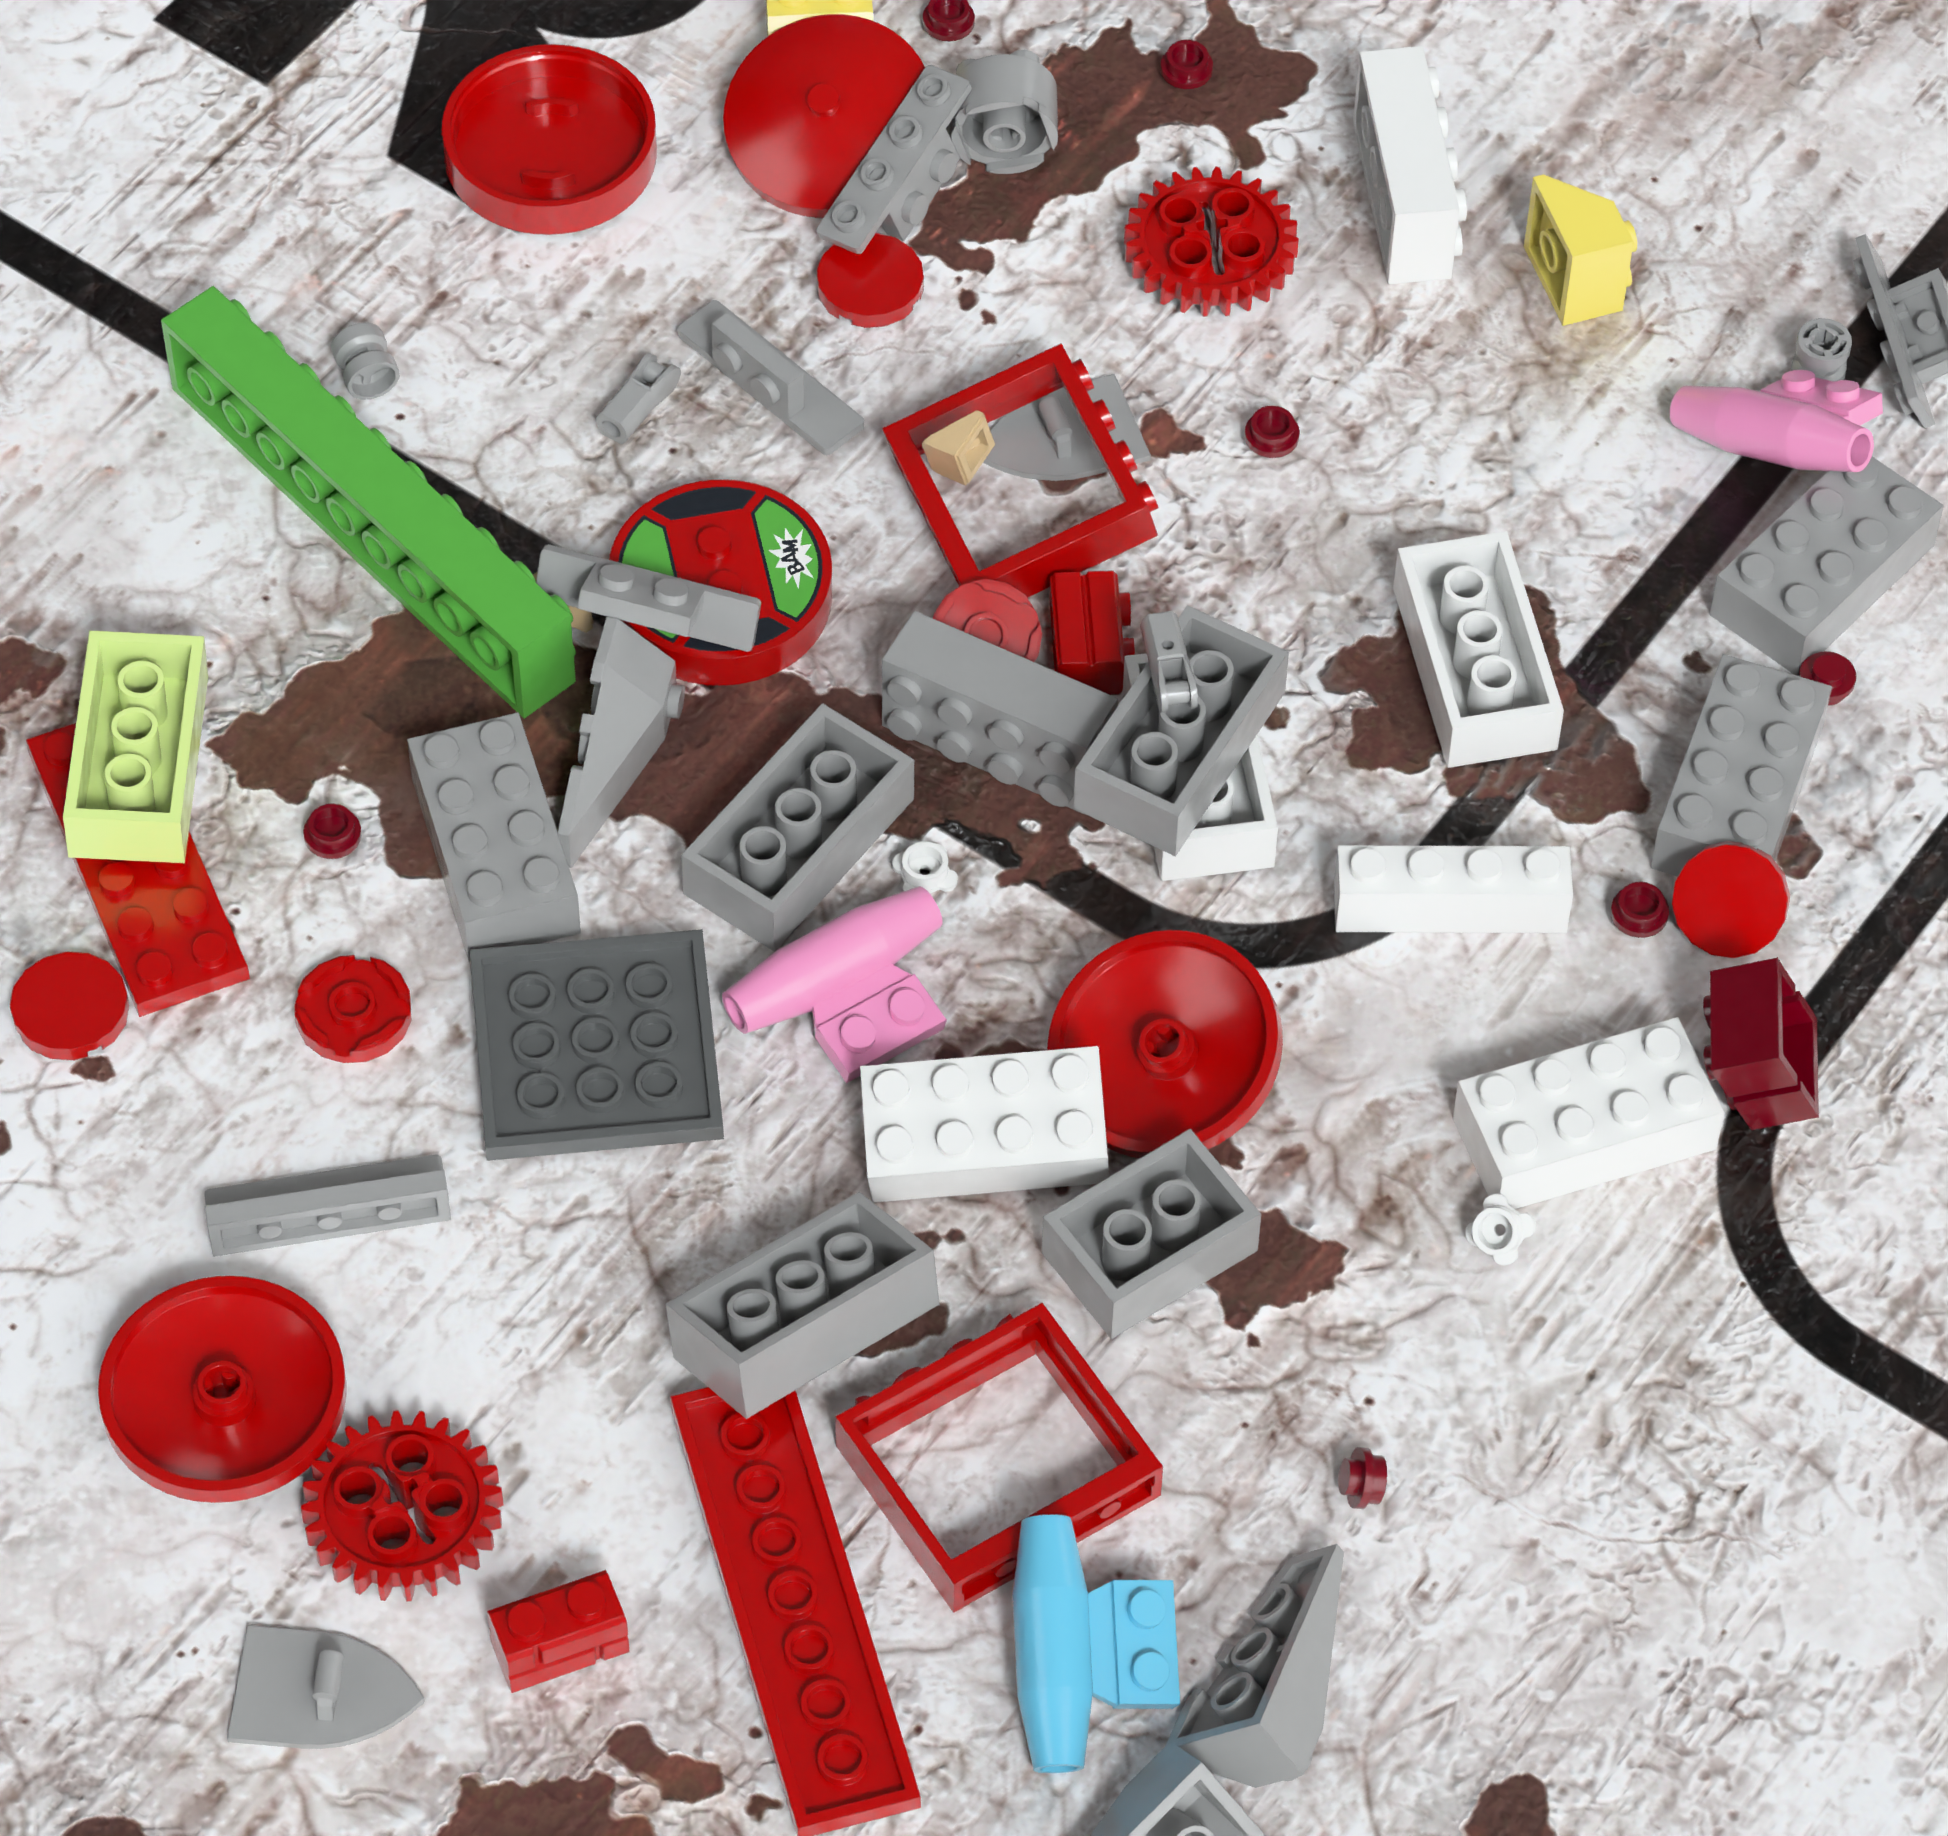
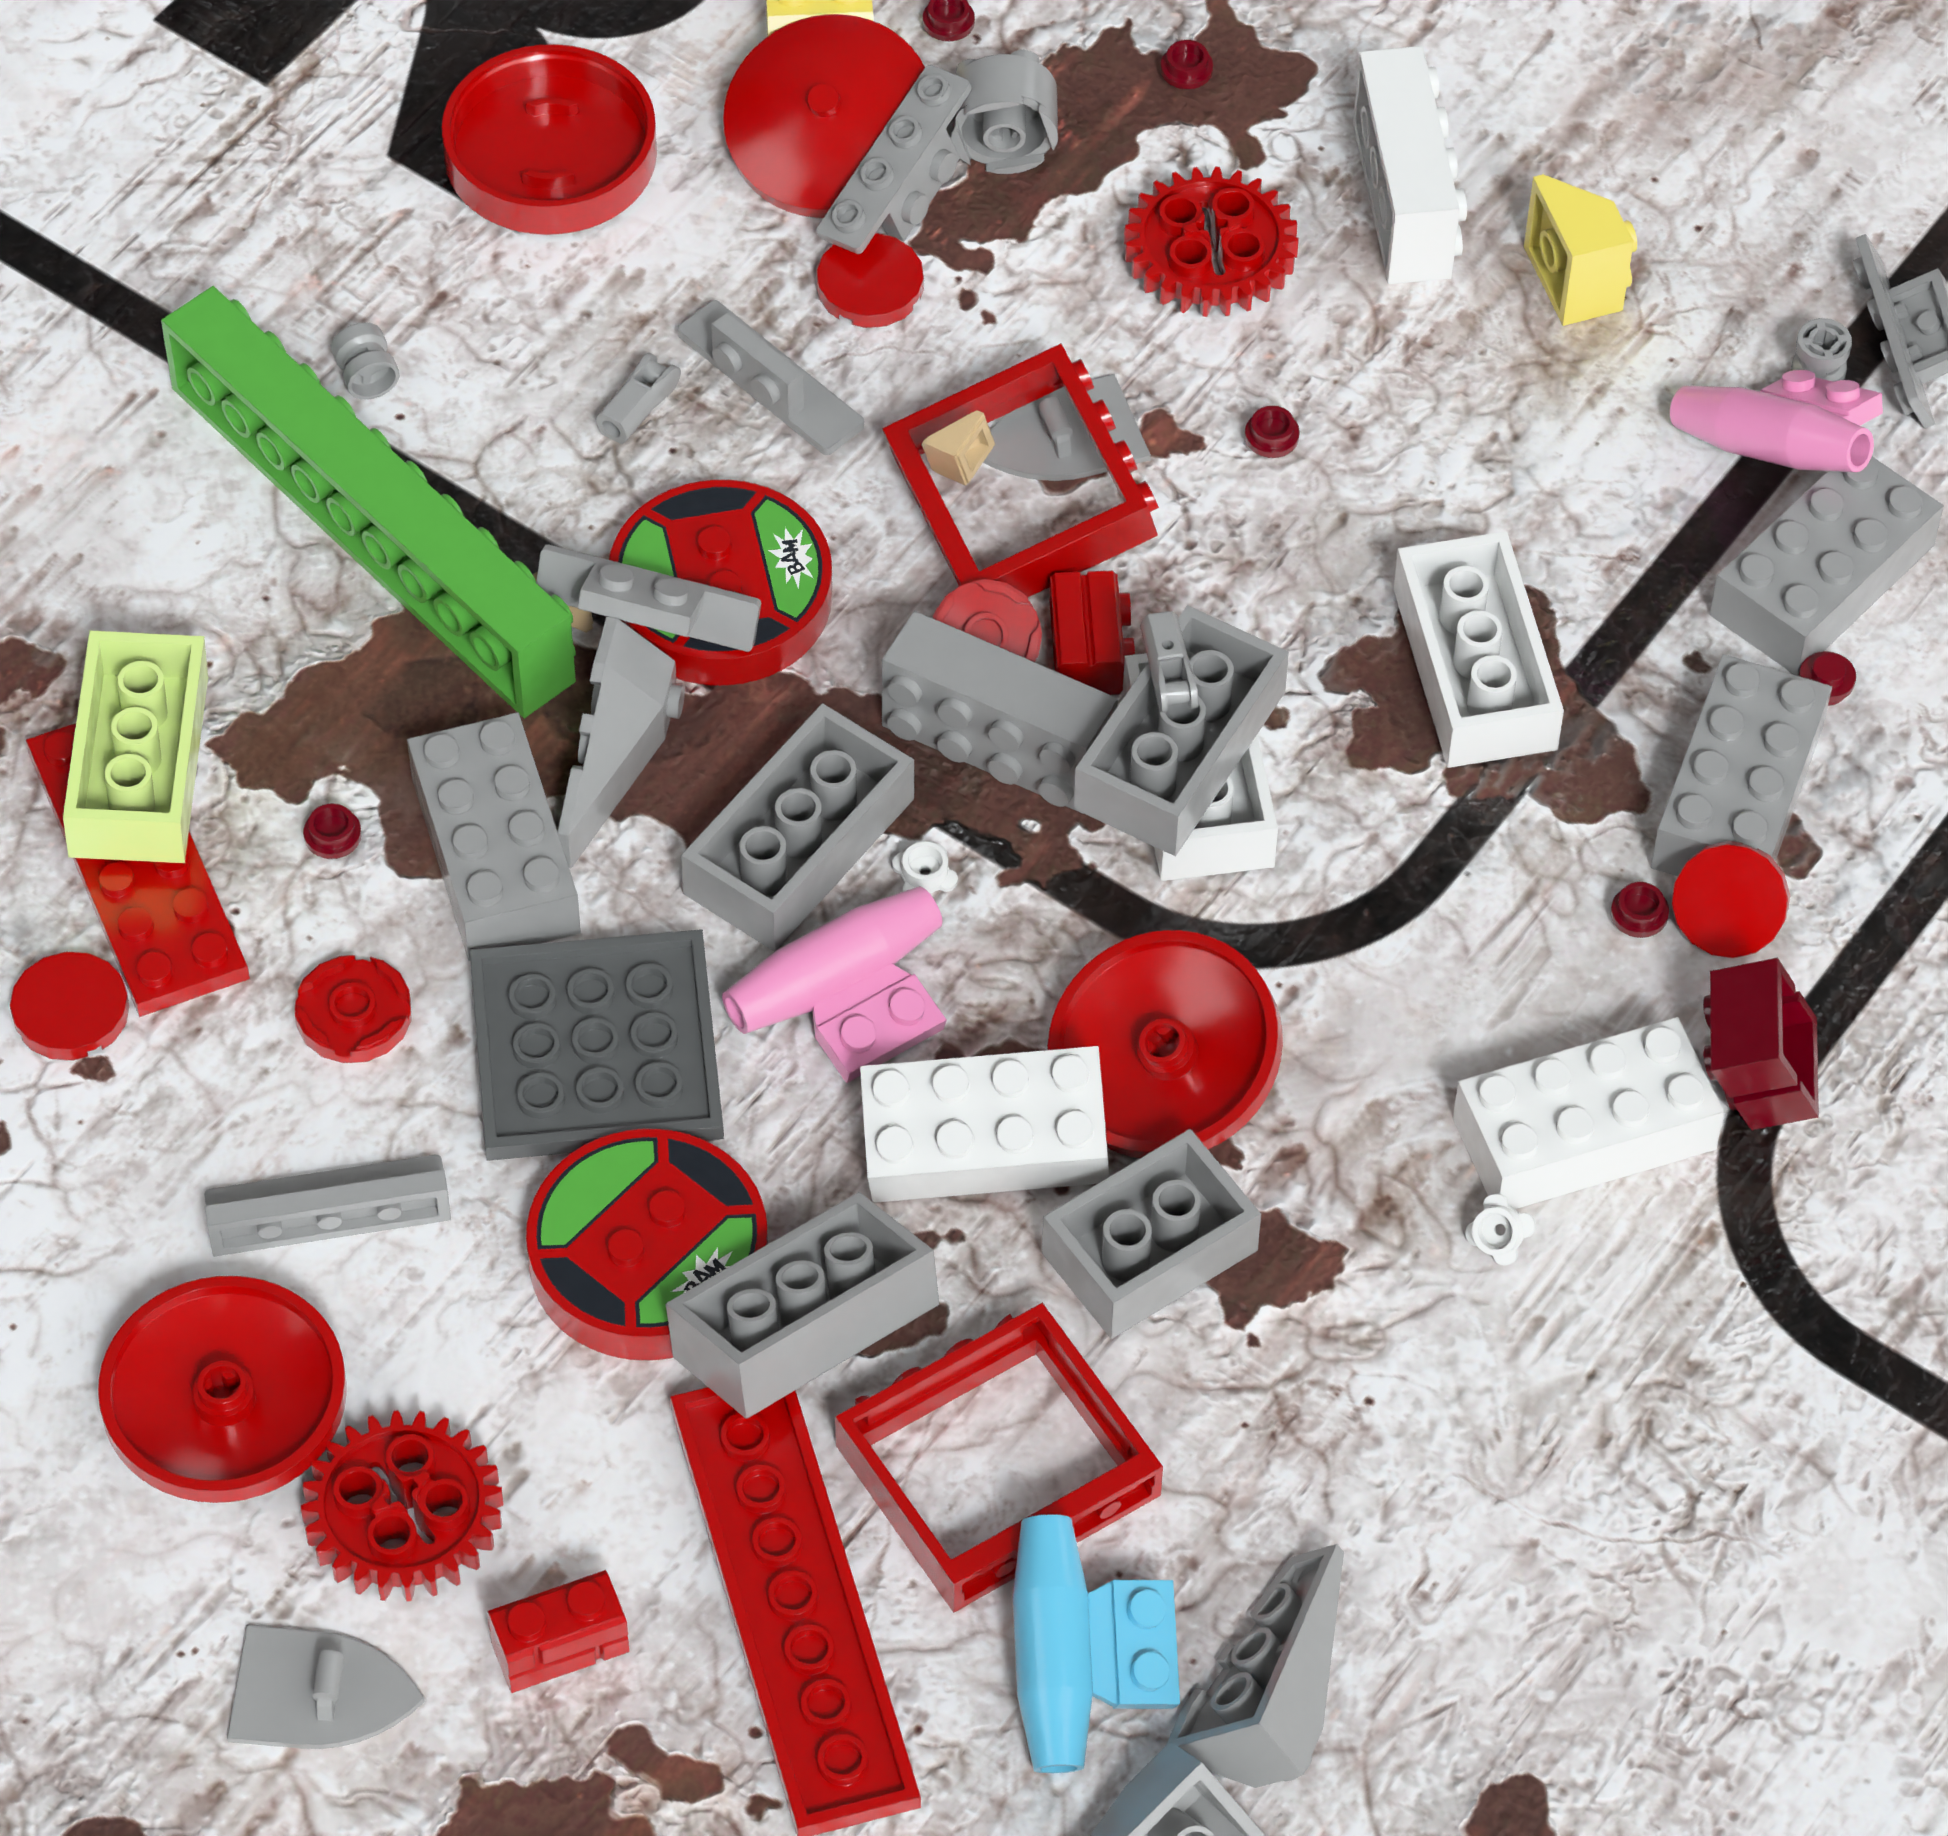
(634, 1228): none -> brick
(1363, 1478): dark red plate -> none
(1453, 889): white brick -> none

